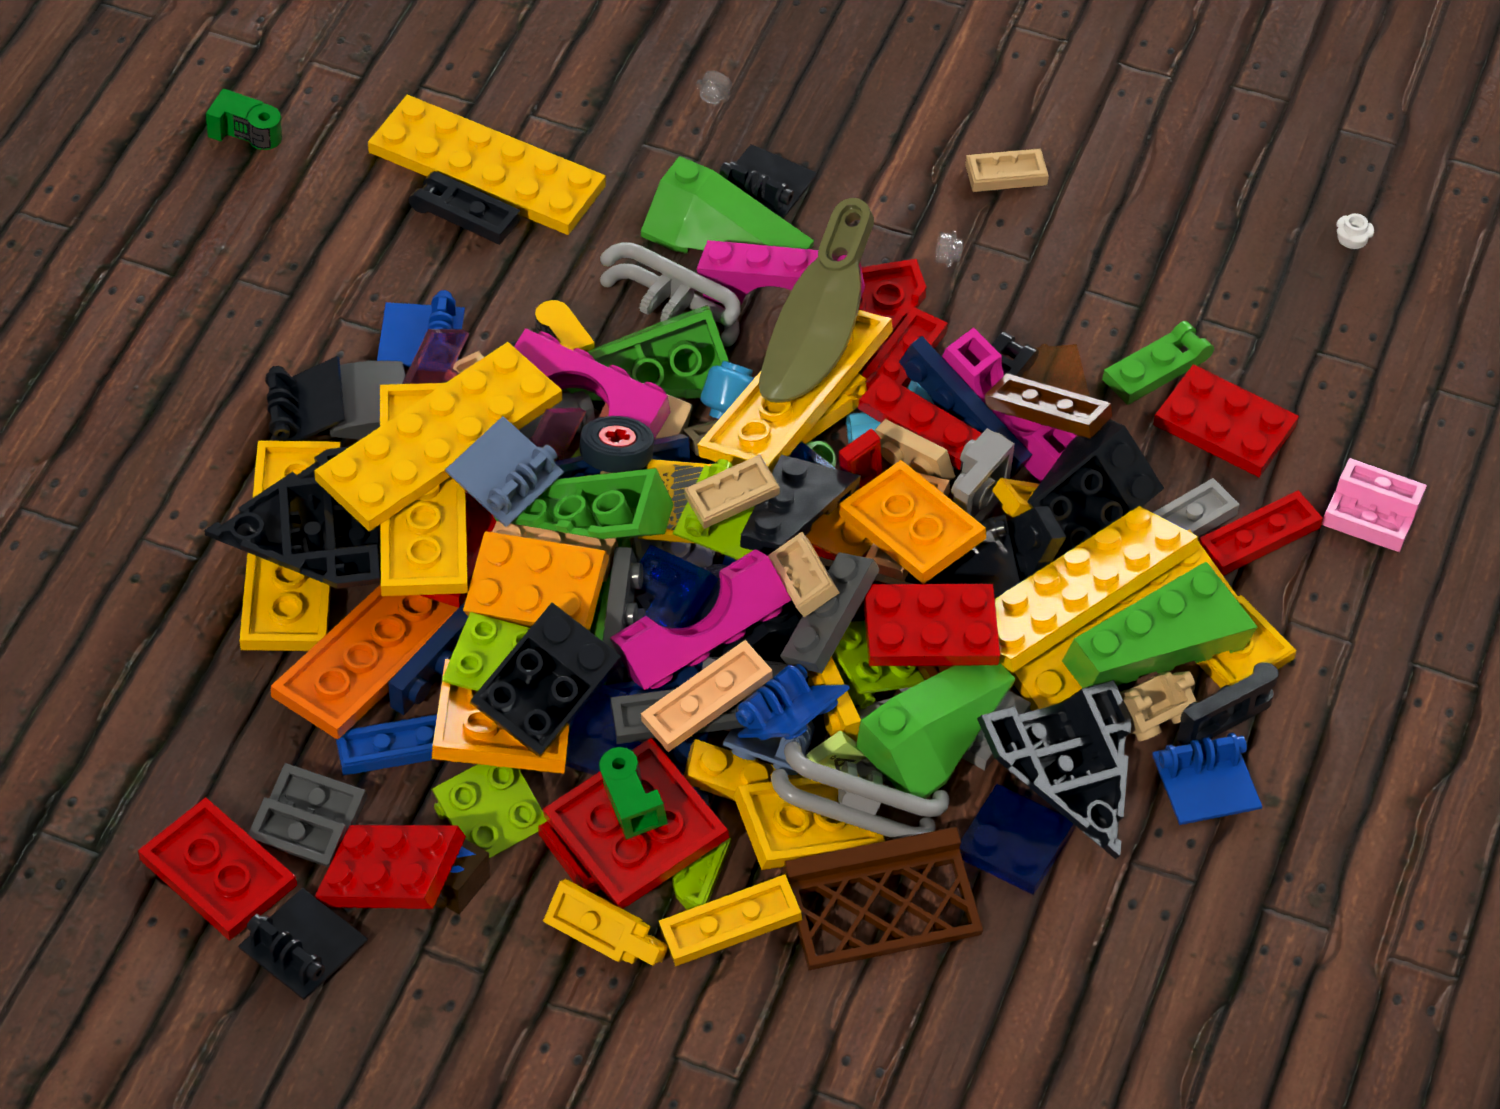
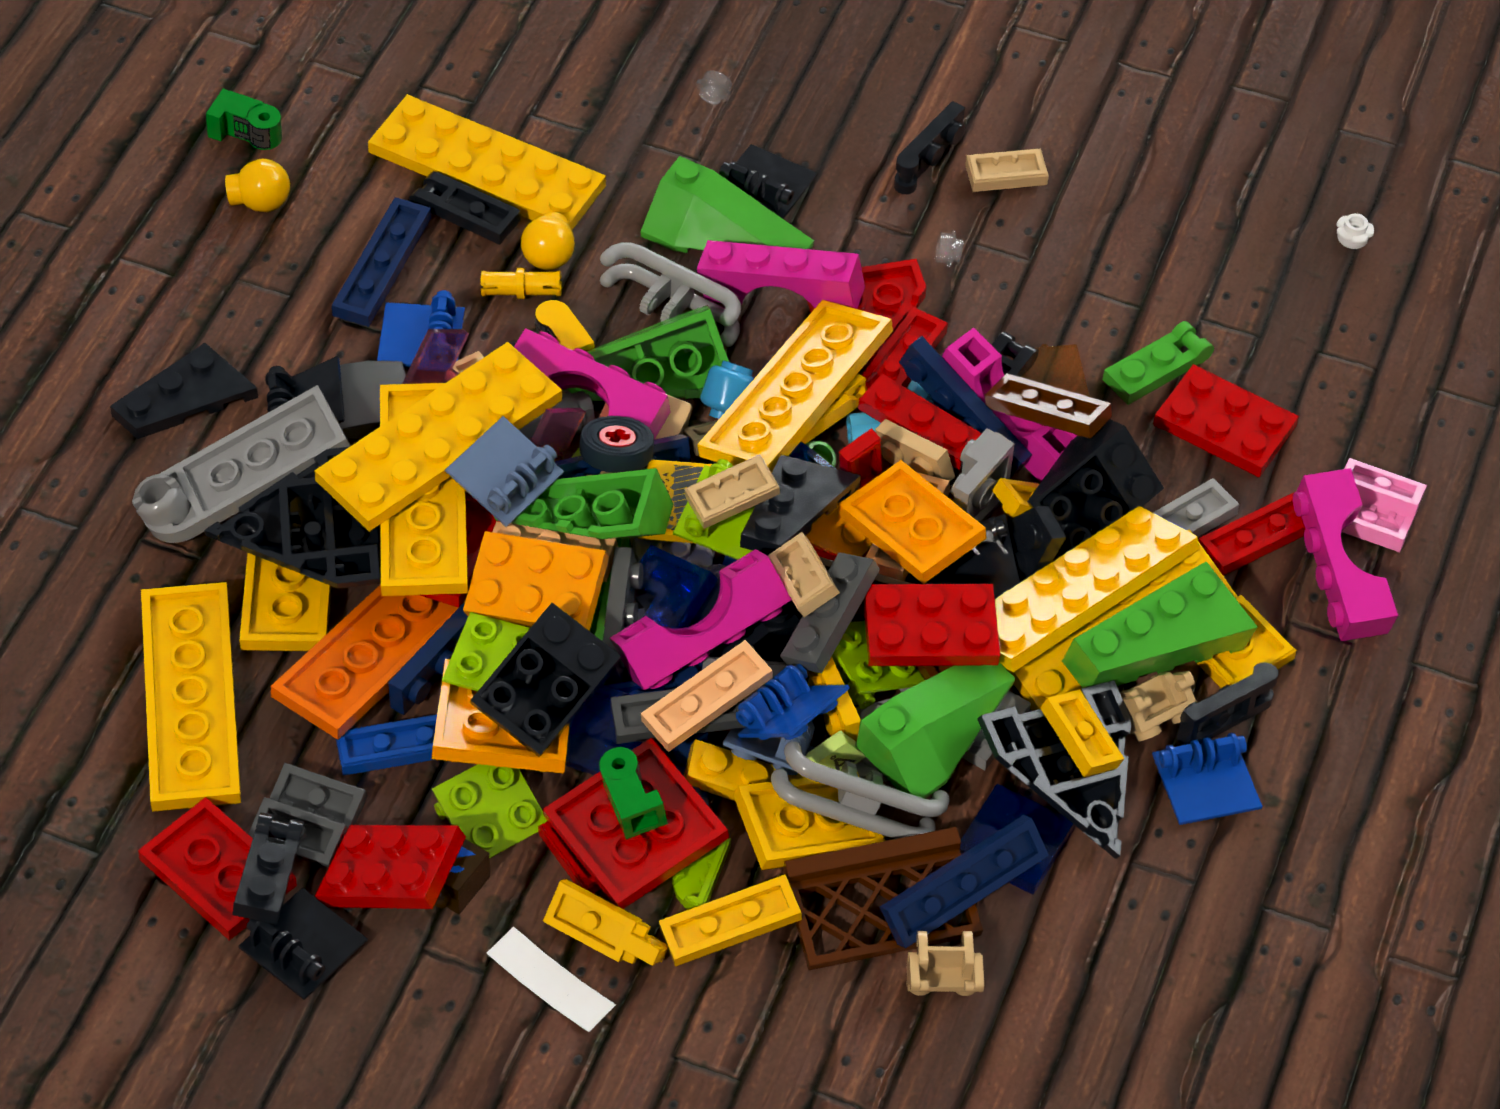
(185, 388): none -> black wing
(190, 696): none -> yellow plate
(237, 468): none -> light grey plate
(259, 185): none -> yellow piece
(268, 869): none -> black plate
(381, 262): none -> dark blue plate
(521, 283): none -> yellow pin
(548, 241): none -> yellow piece
(550, 980): none -> white sticker
(819, 309): olive plant -> none
(929, 147): none -> black plate
(945, 967): none -> tan piece
(964, 881): none -> dark blue plate
(1082, 733): none -> yellow plate
(1357, 601): none -> dark pink arch

